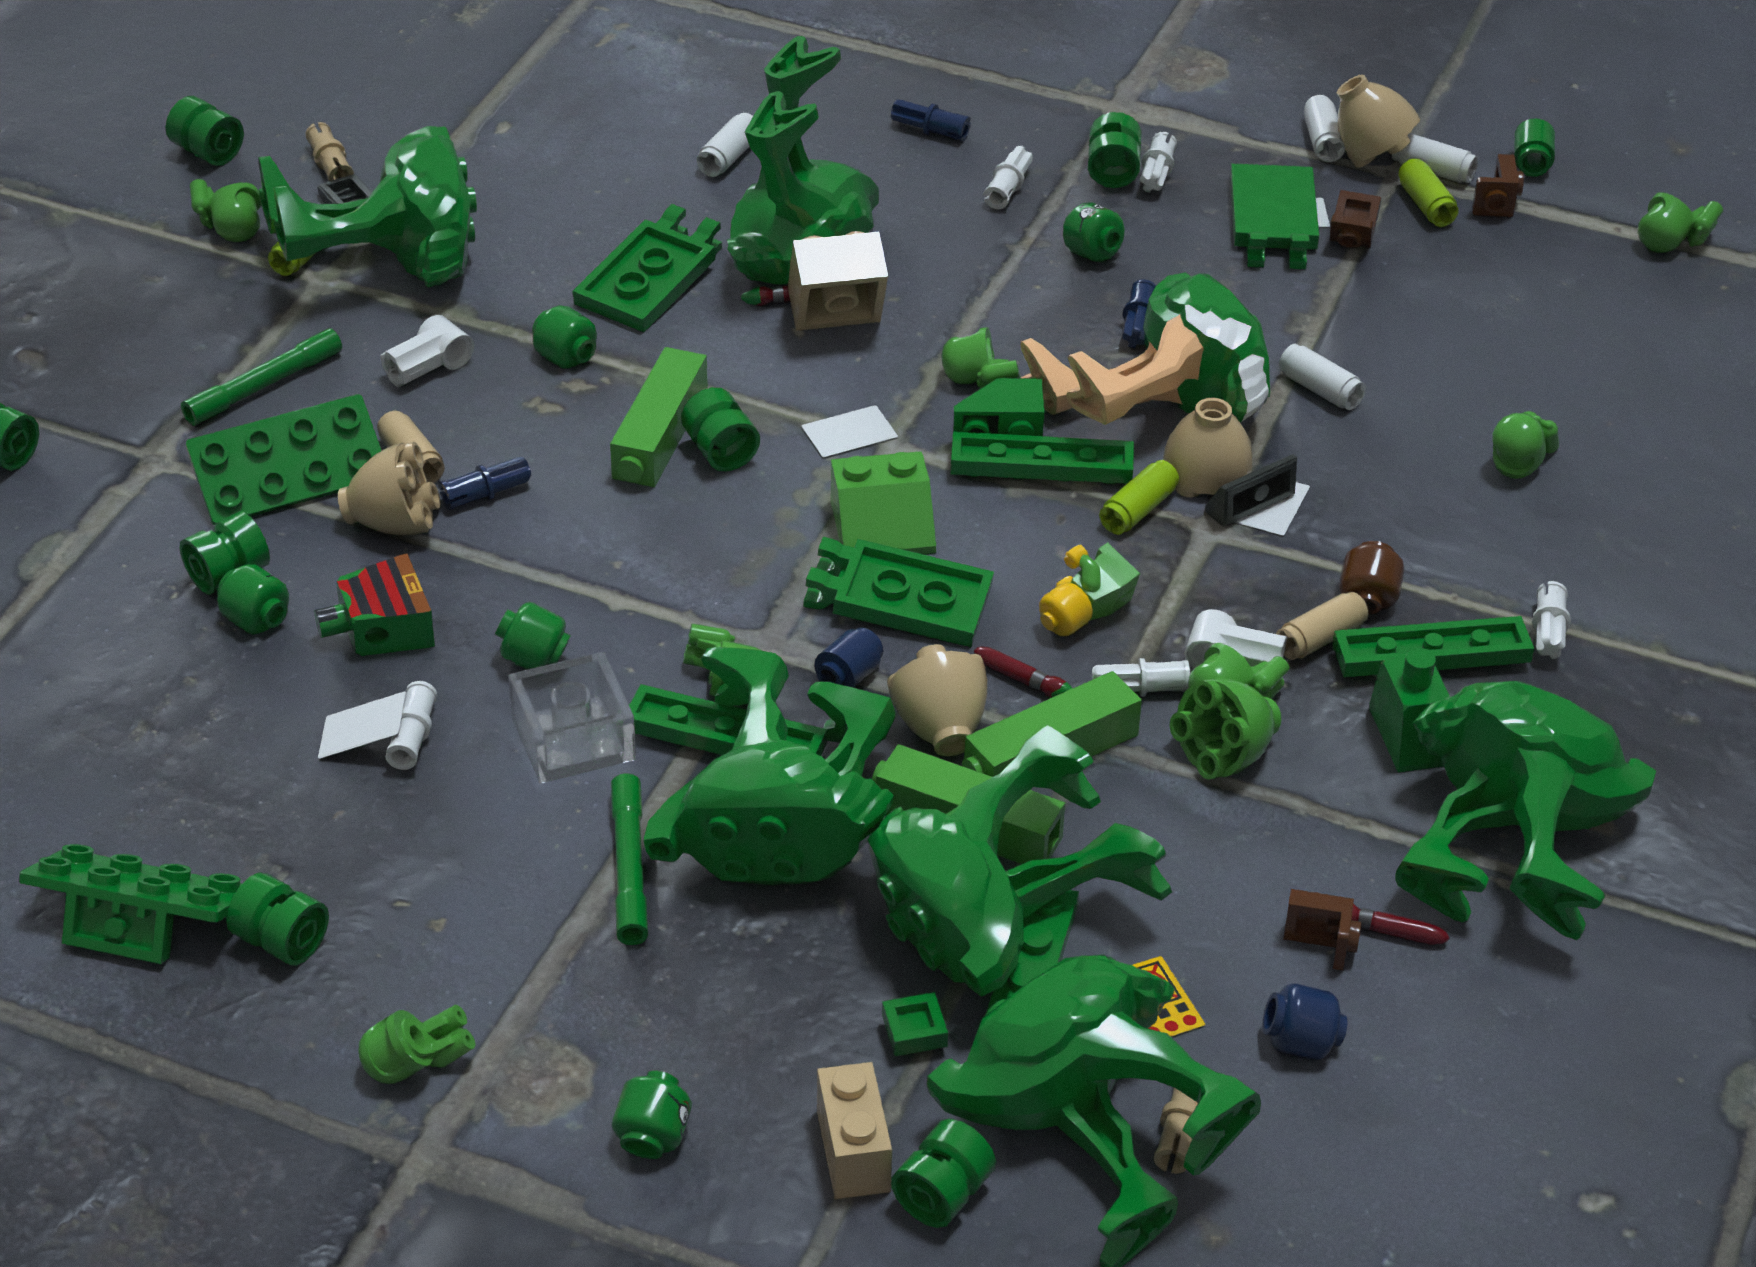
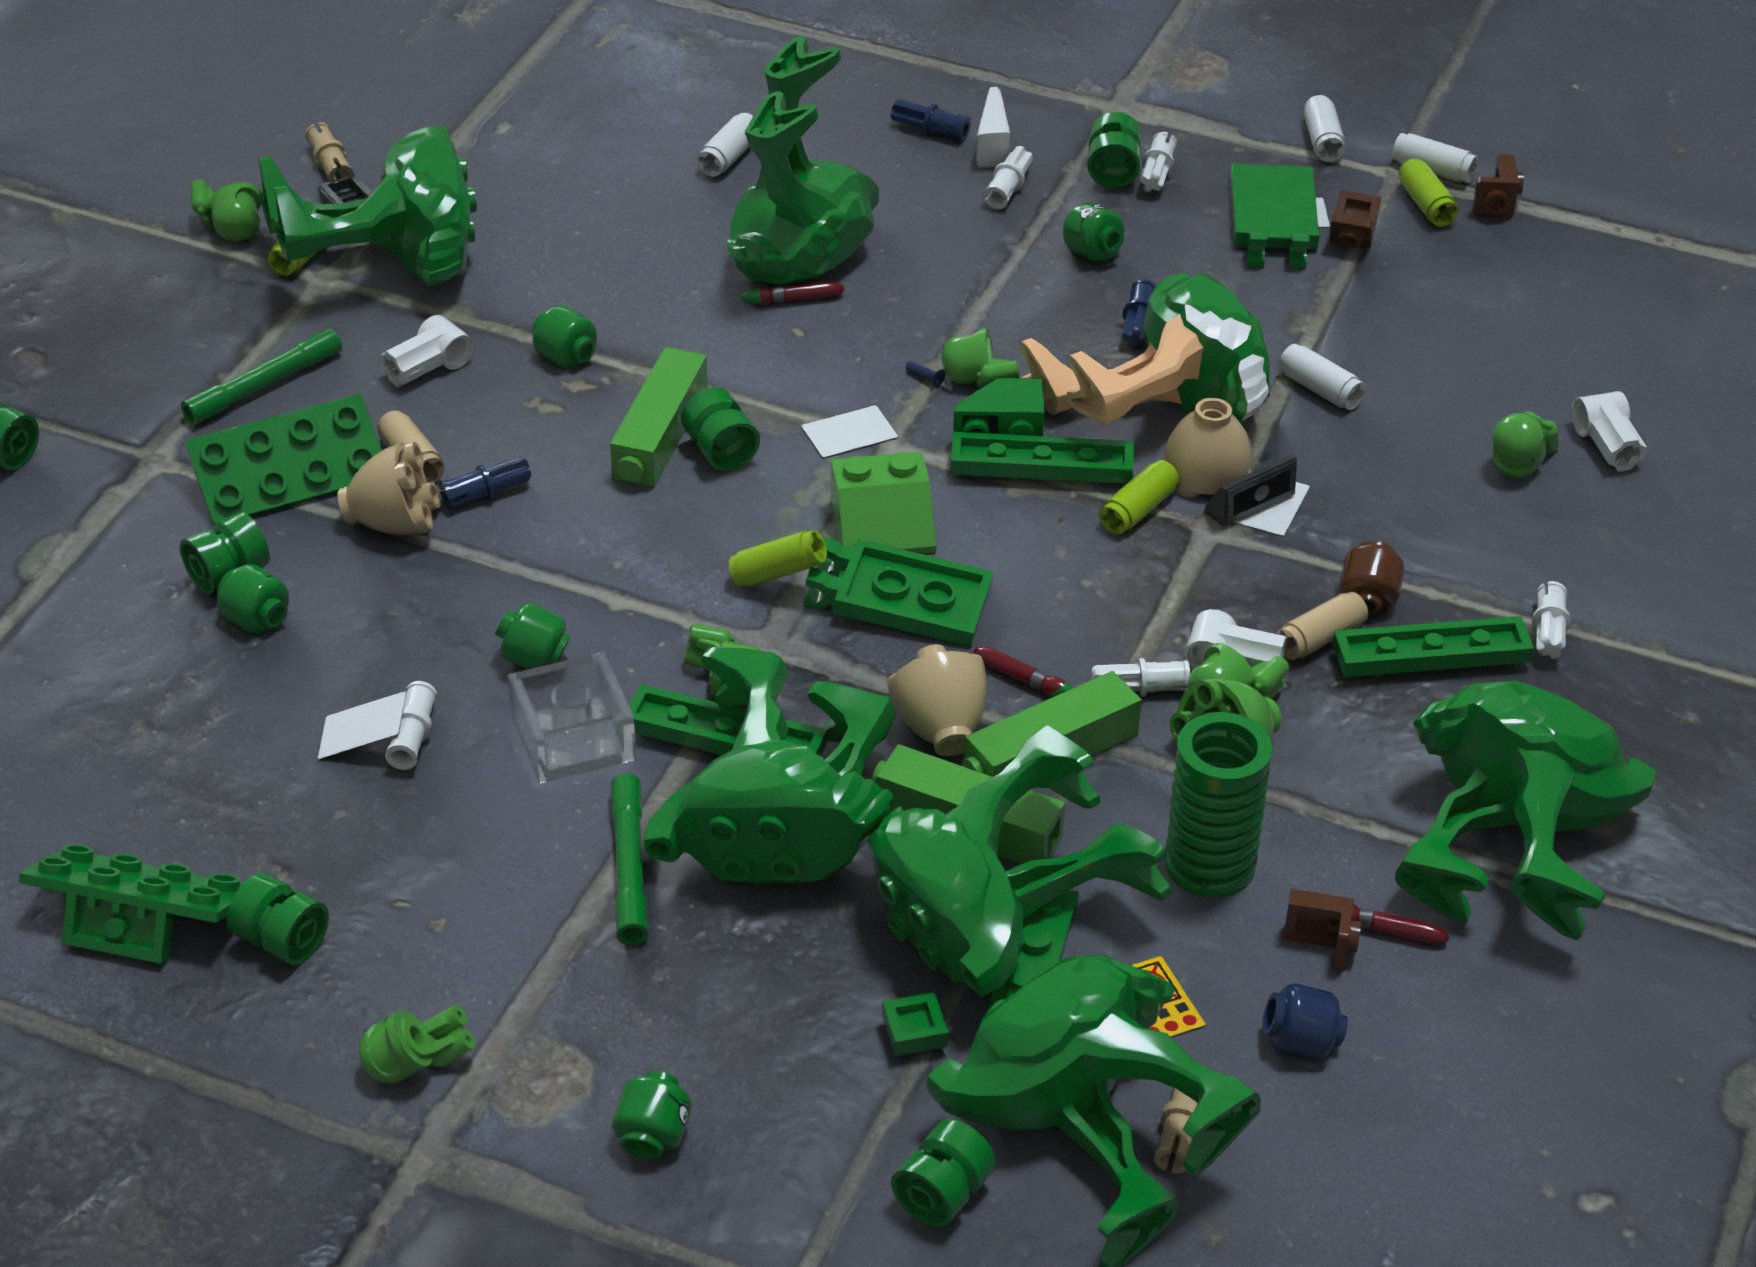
(204, 130): green wheel -> none
(380, 609): torso -> none
(649, 270): green tile -> none
(777, 558): none -> lime piece
(837, 280): tan brick -> none
(849, 658): dark blue brick -> none
(854, 1130): tan brick -> none
(936, 377): none -> dark blue piece
(993, 132): none -> white slope
(1092, 593): piece -> none
(1217, 803): none -> green piece
(1373, 120): tan piece -> none
(1398, 698): green torso -> none
(1534, 147): green brick -> none
(1608, 423): none -> white piece
(1672, 221): bright green piece -> none

